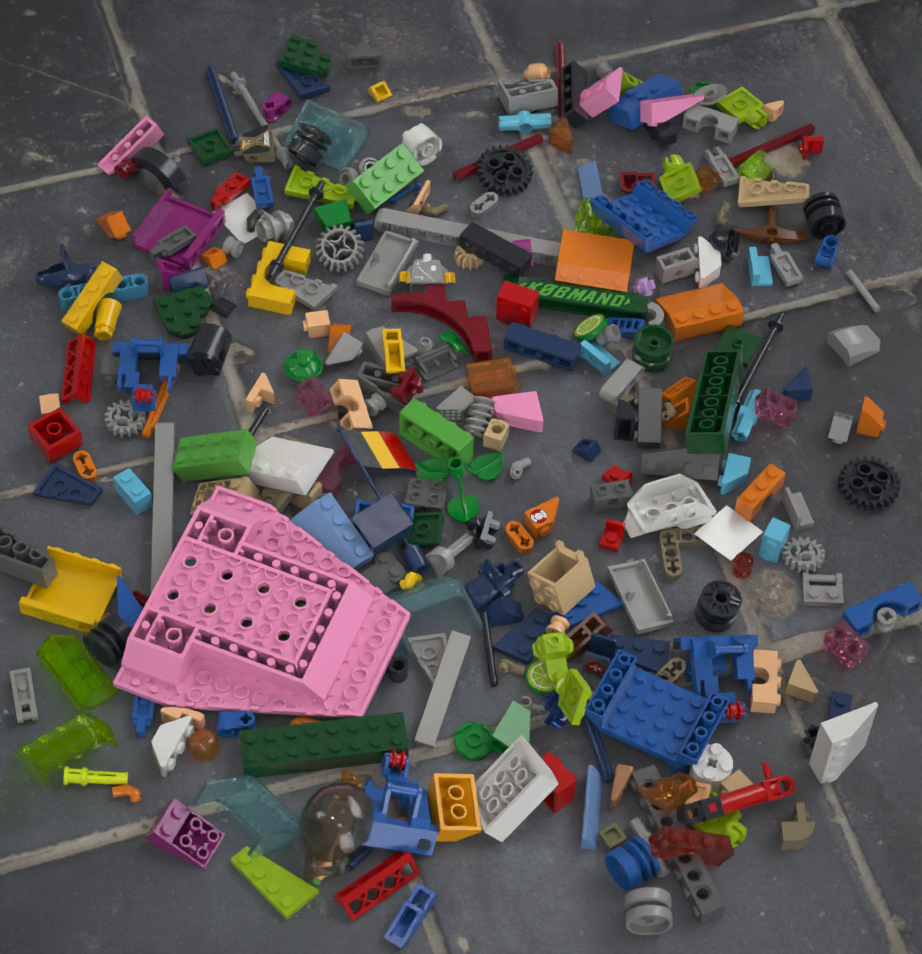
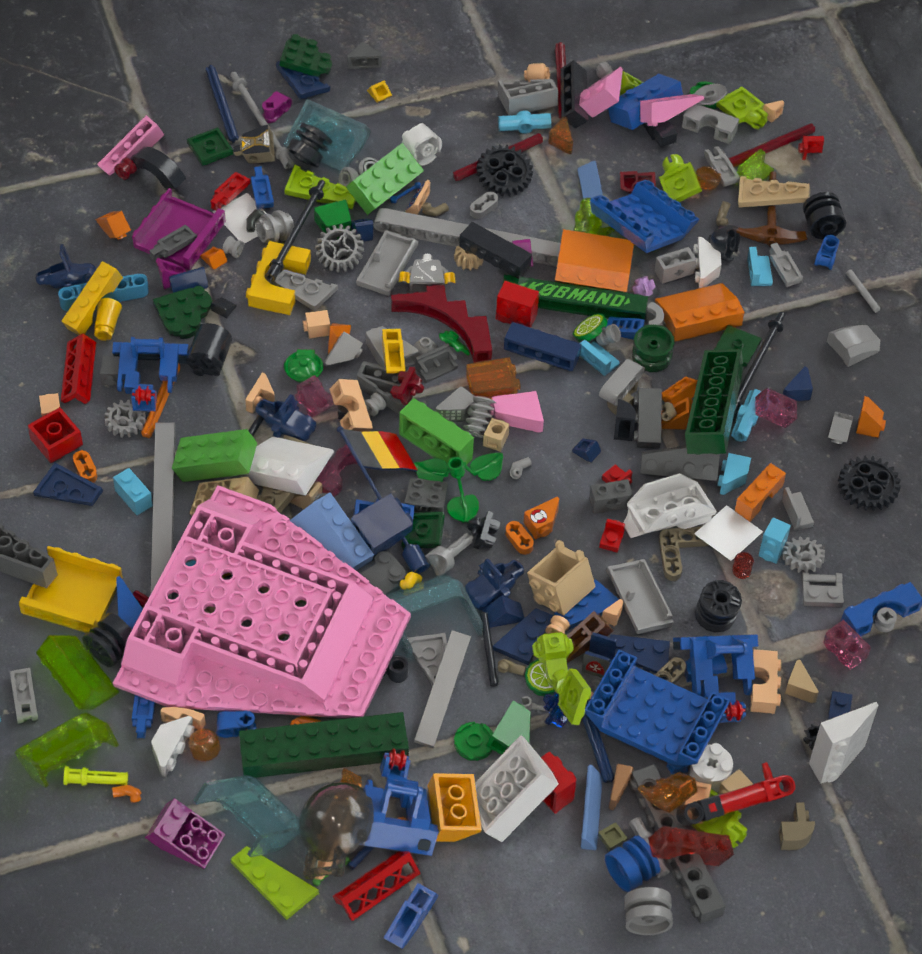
(286, 418): none -> dark blue piece
(613, 612): none -> light nougat slope

